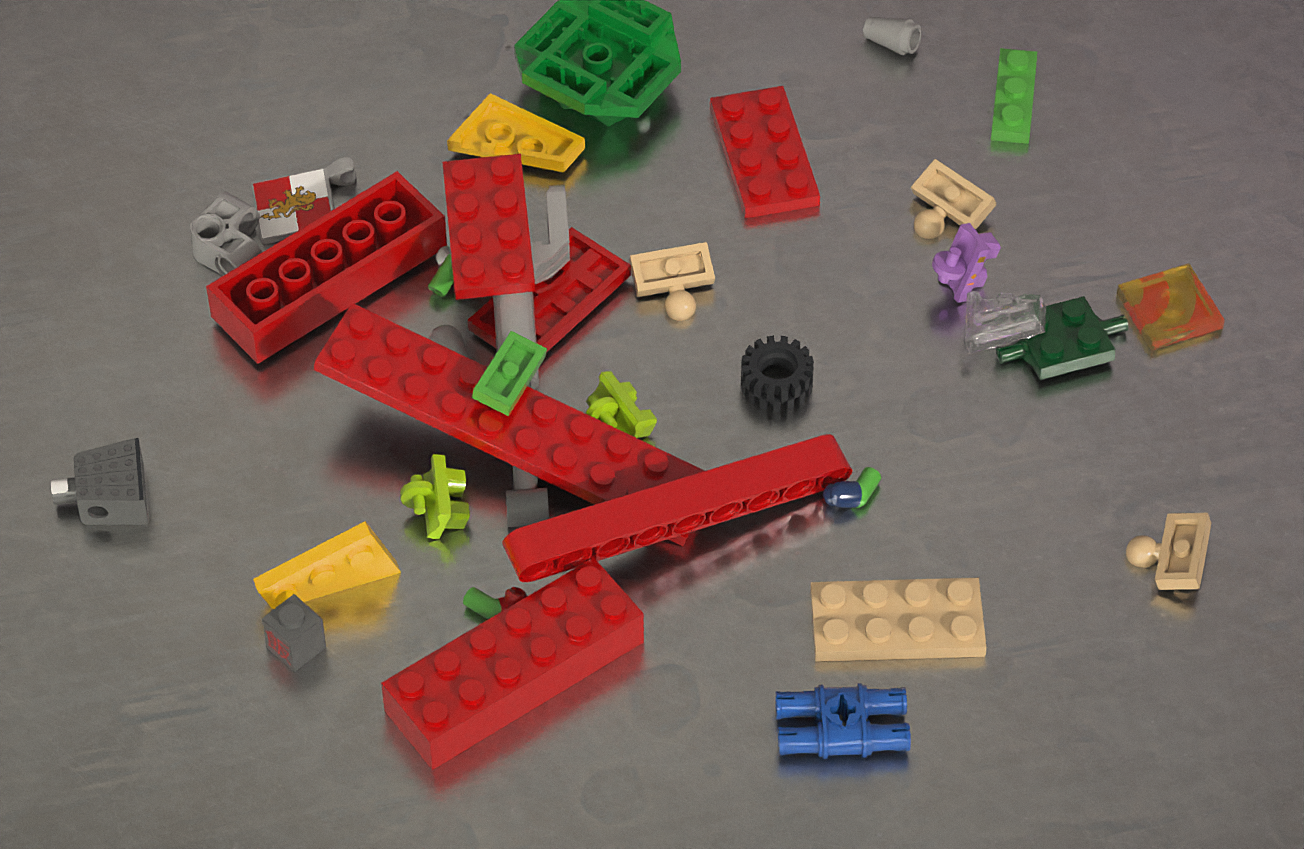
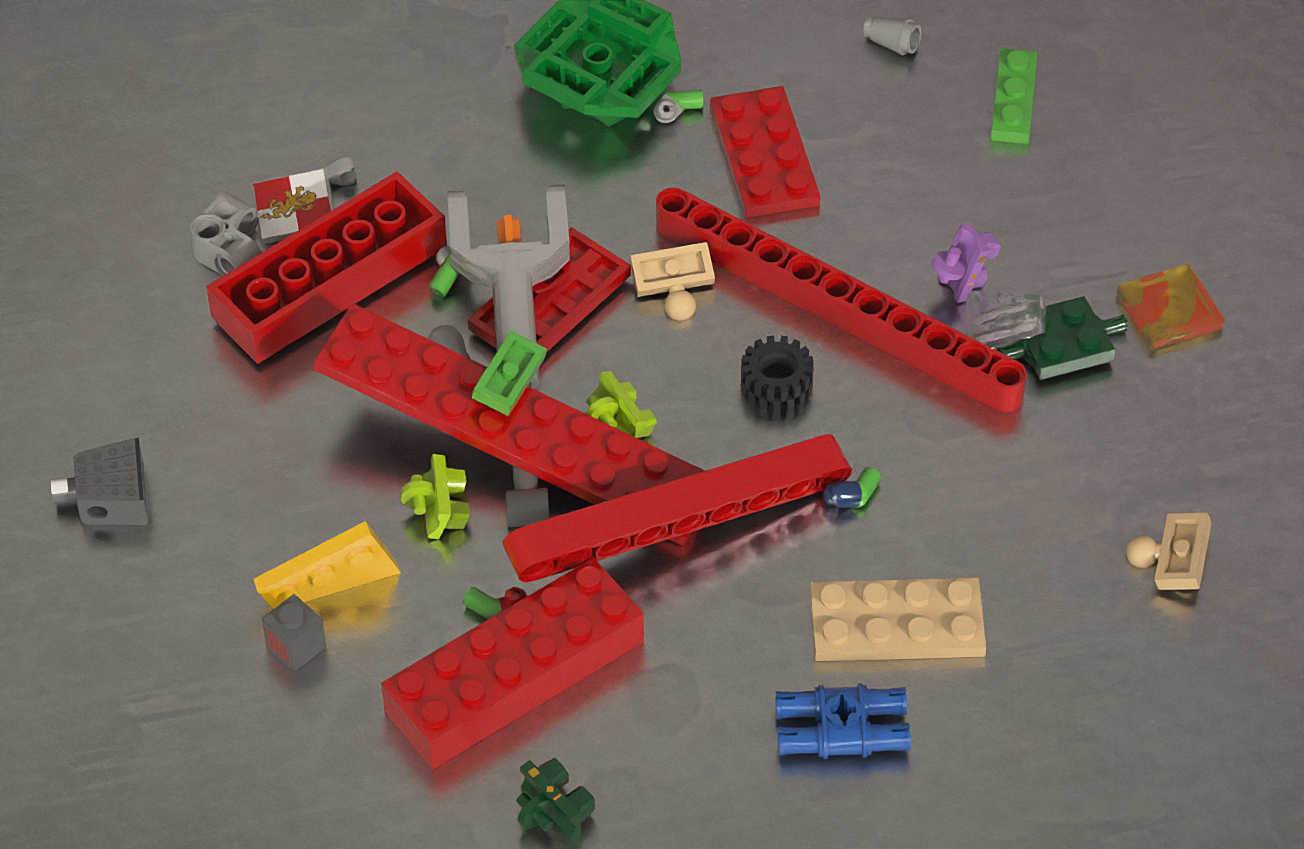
(488, 226): red plate -> none
(506, 129): yellow wing -> none
(546, 805): none -> dark green hips
(675, 102): none -> arm
(843, 300): none -> red beam
(950, 197): tan plate -> none

